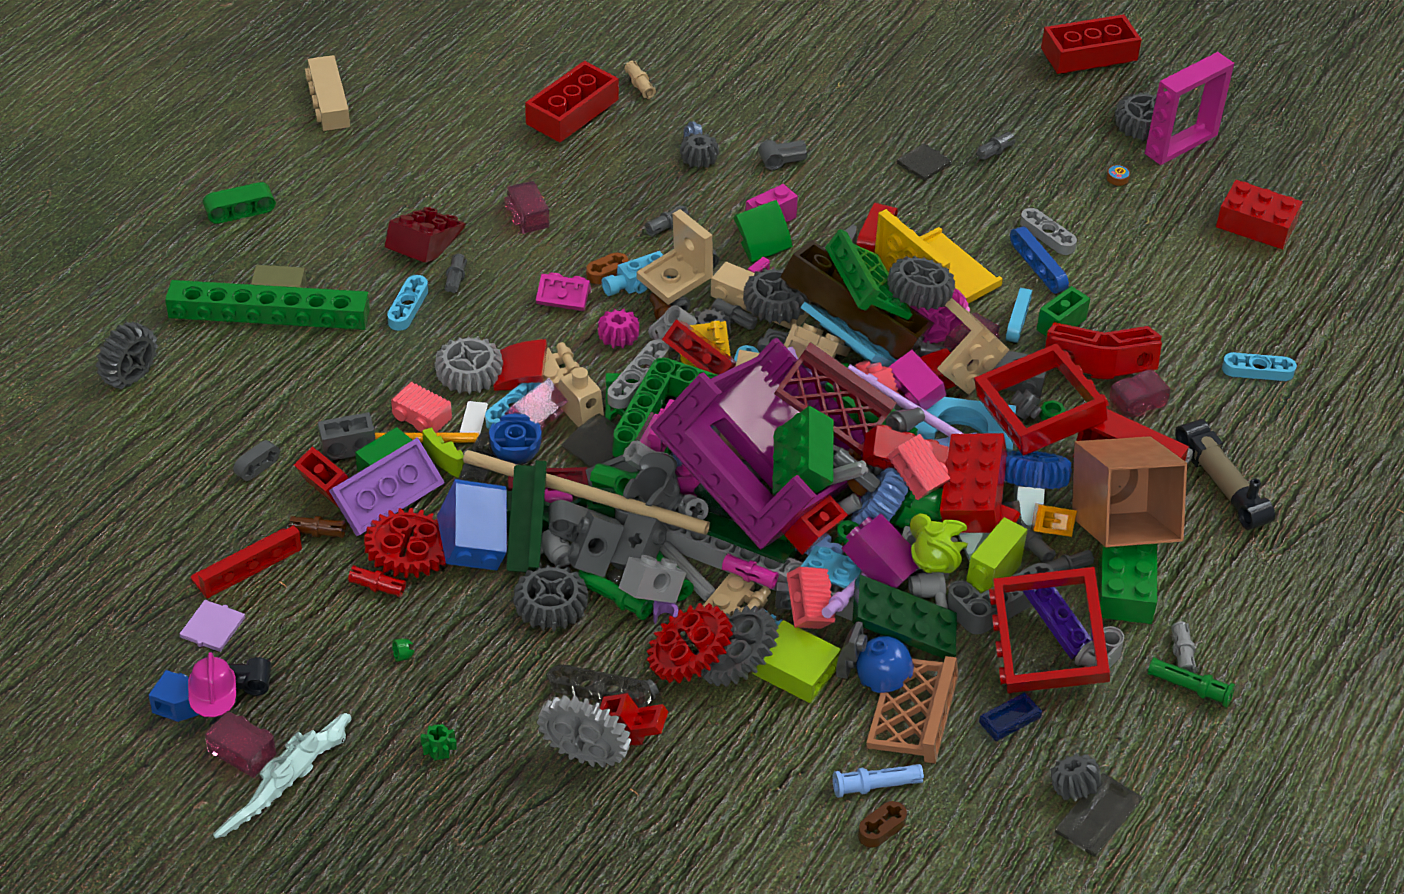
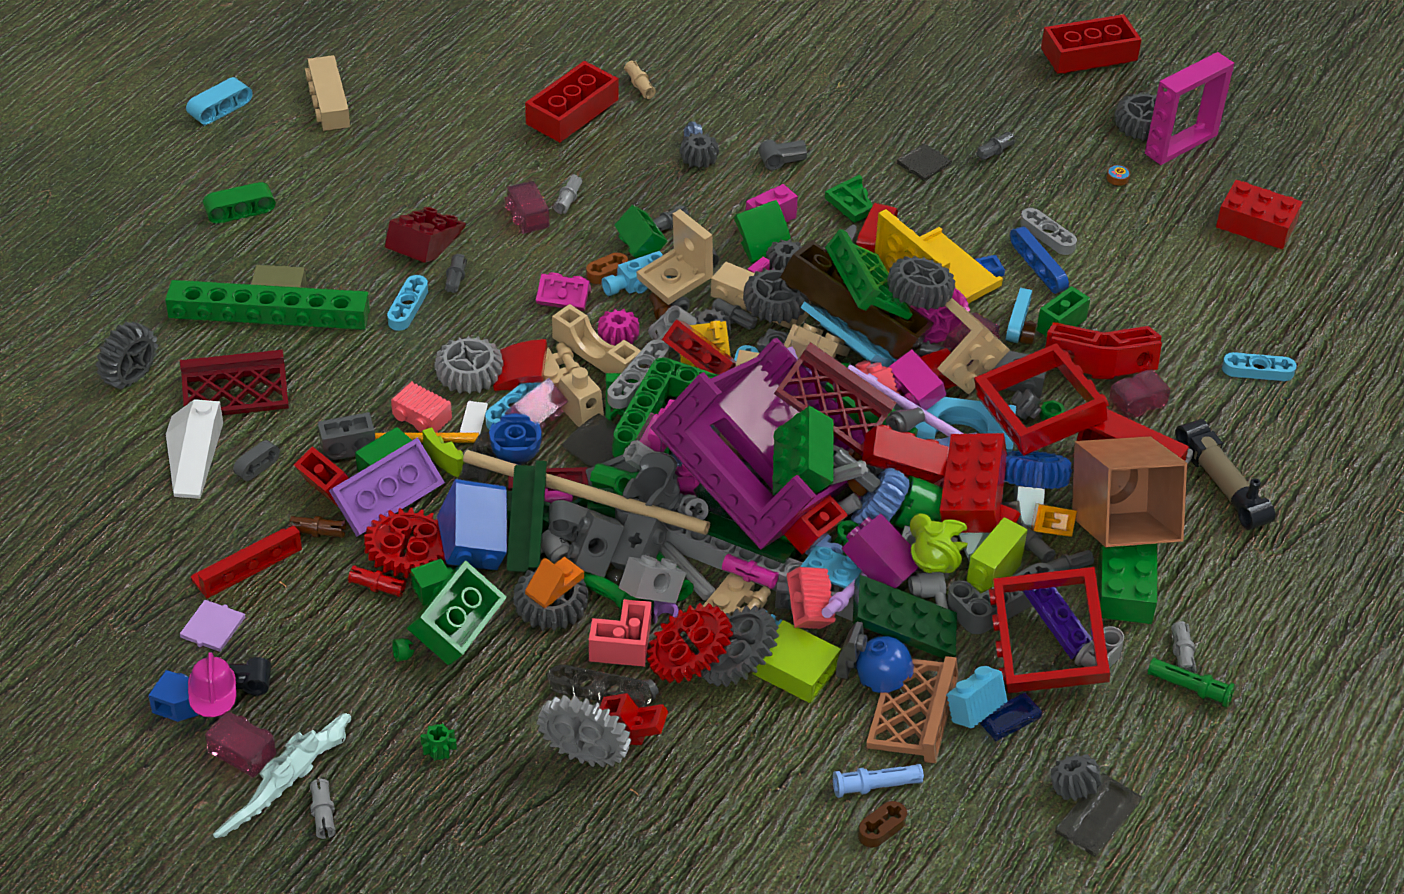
(192, 444): none -> white wedge
(219, 101): none -> medium azure beam
(233, 369): none -> dark red fence
(322, 808): none -> light grey pin
(428, 579): none -> green brick
(456, 613): none -> green brick
(553, 580): none -> orange slope
(567, 194): none -> light grey axle
(576, 332): none -> tan arch
(623, 640): none -> coral brick
(639, 232): none -> green brick
(781, 253): none -> dark grey gear
(850, 199): none -> green wing
(919, 466): coral brick -> none
(977, 697): none -> medium azure brick
(992, 264): none -> blue tile
(1028, 332): none -> reddish brown piece

